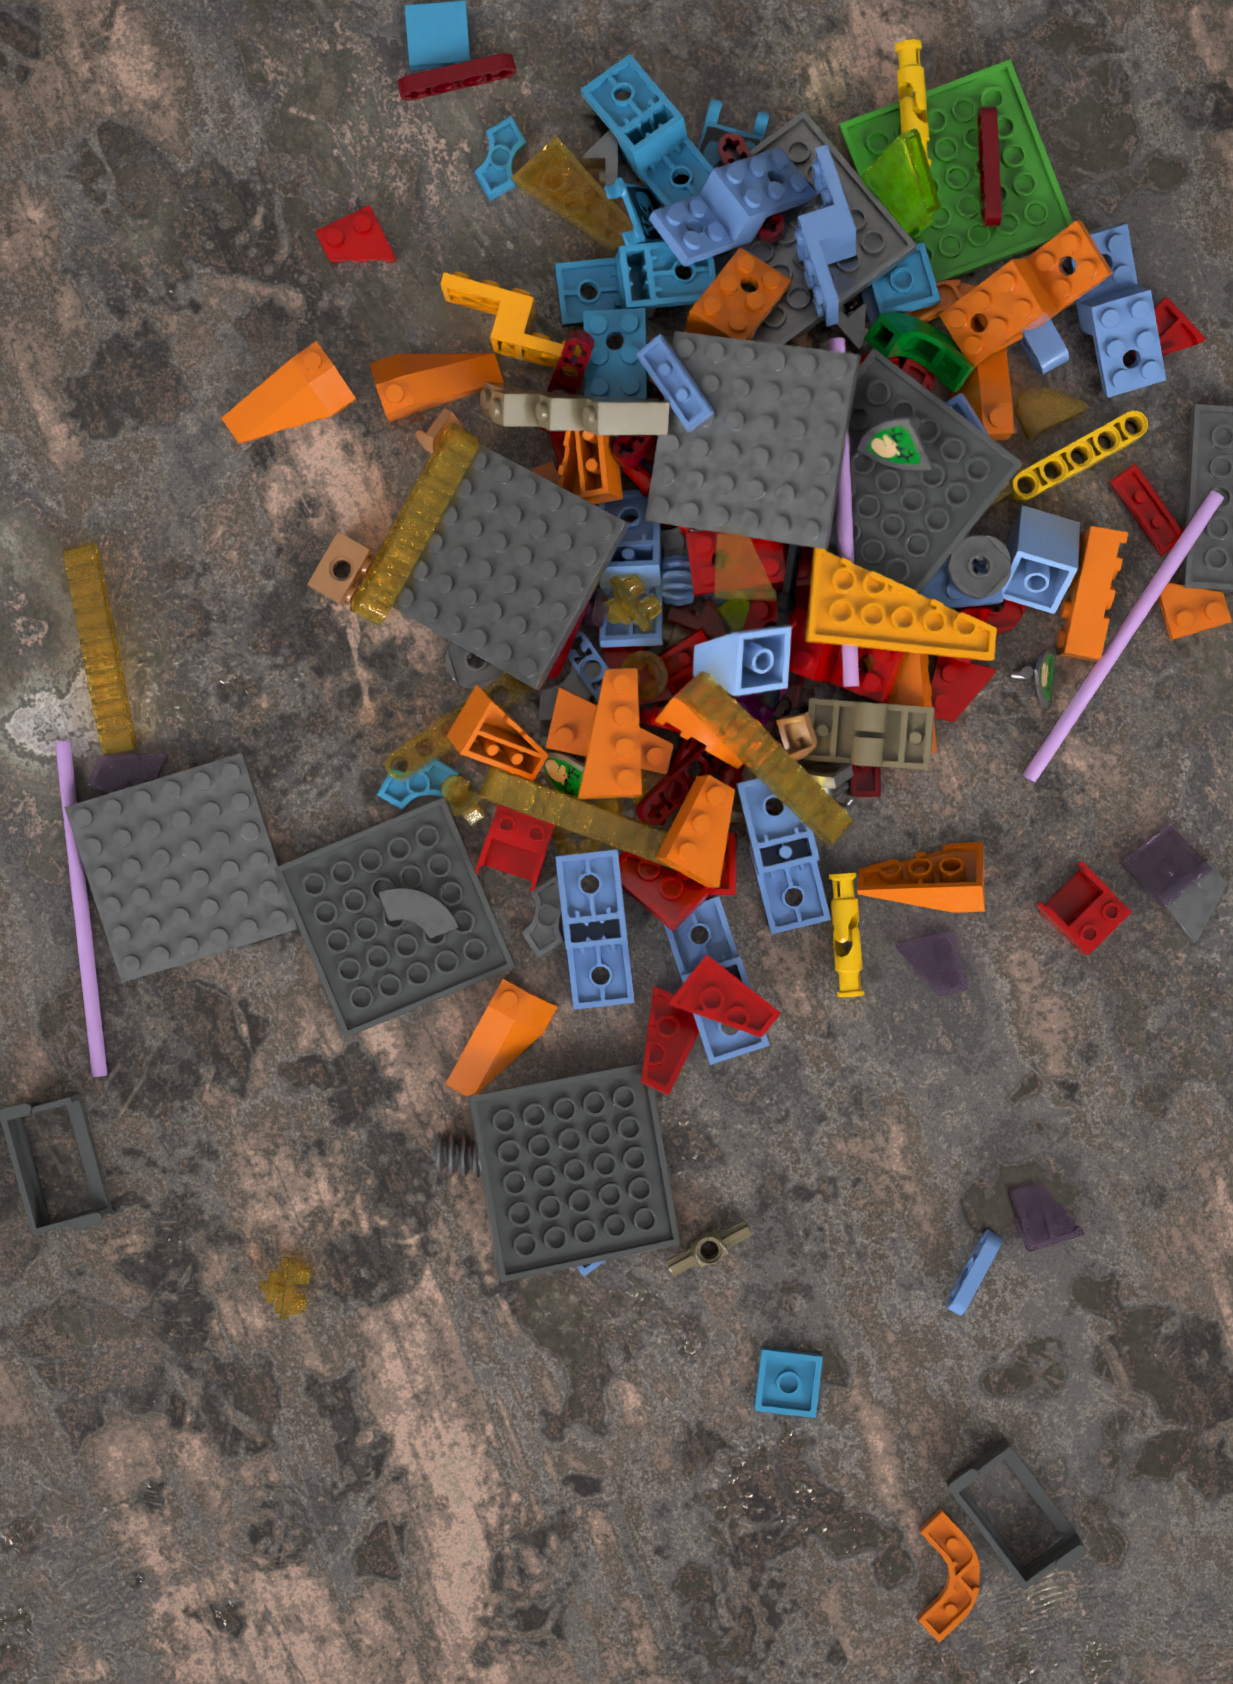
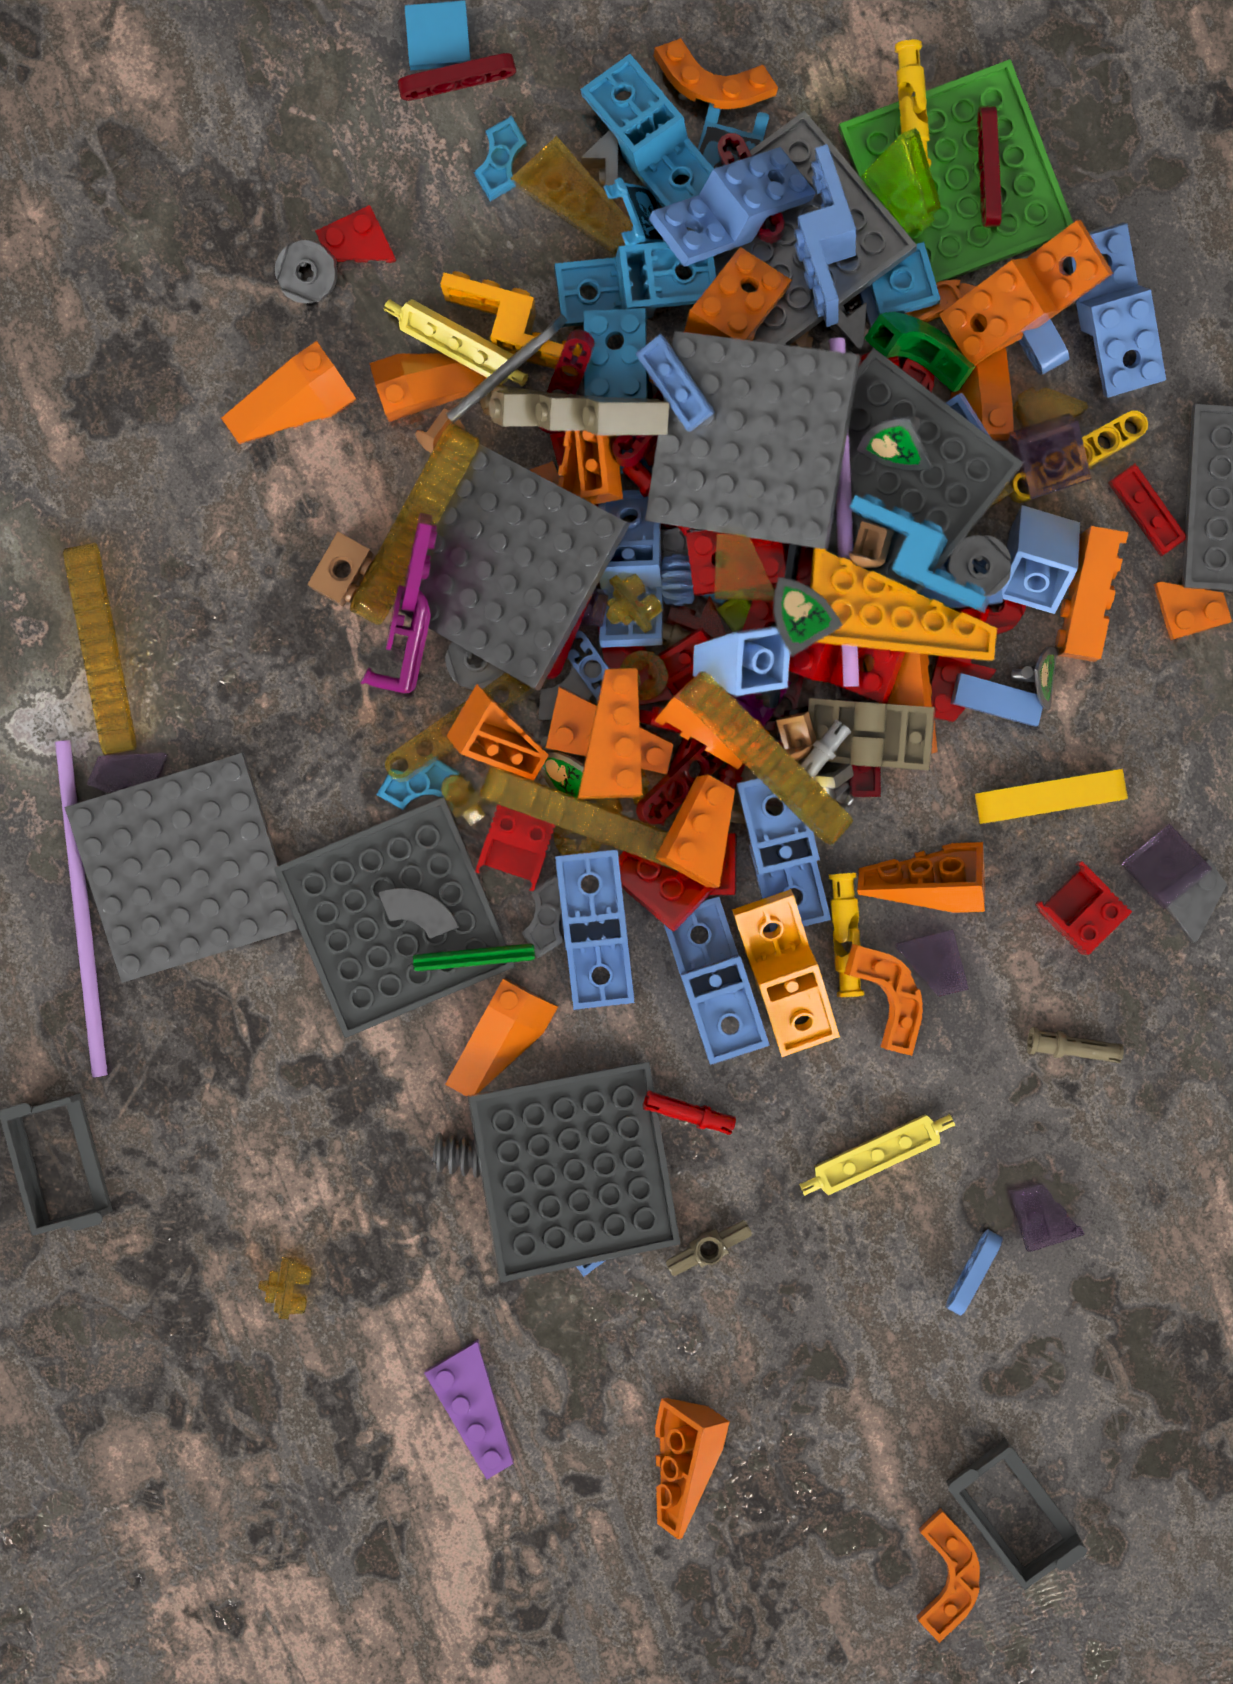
(321, 262): none -> flat silver plate
(415, 602): none -> magenta plate
(452, 339): none -> light yellow plate
(468, 1398): none -> medium lavender wing
(473, 957): none -> green axle
(505, 370): none -> flat silver piece
(668, 1042): red wing -> none
(684, 1111): none -> red pin
(689, 1451): none -> orange wedge
(722, 91): none -> orange plate
(724, 998): red wing -> none
(786, 973): none -> light orange bracket
(788, 1382): dark azure tile -> none
(801, 615): none -> shield
(825, 748): none -> light grey pin
(871, 545): none -> medium nougat plate
(877, 1154): none -> light yellow plate
(901, 991): none -> orange plate
(920, 551): none -> dark azure bracket
(996, 699): none -> medium blue tile
(1051, 455): none -> slope
(1051, 796): none -> yellow beam
(1060, 1044): none -> dark tan pin
(1123, 635): lavender piece -> none
(1174, 328): red wing -> none

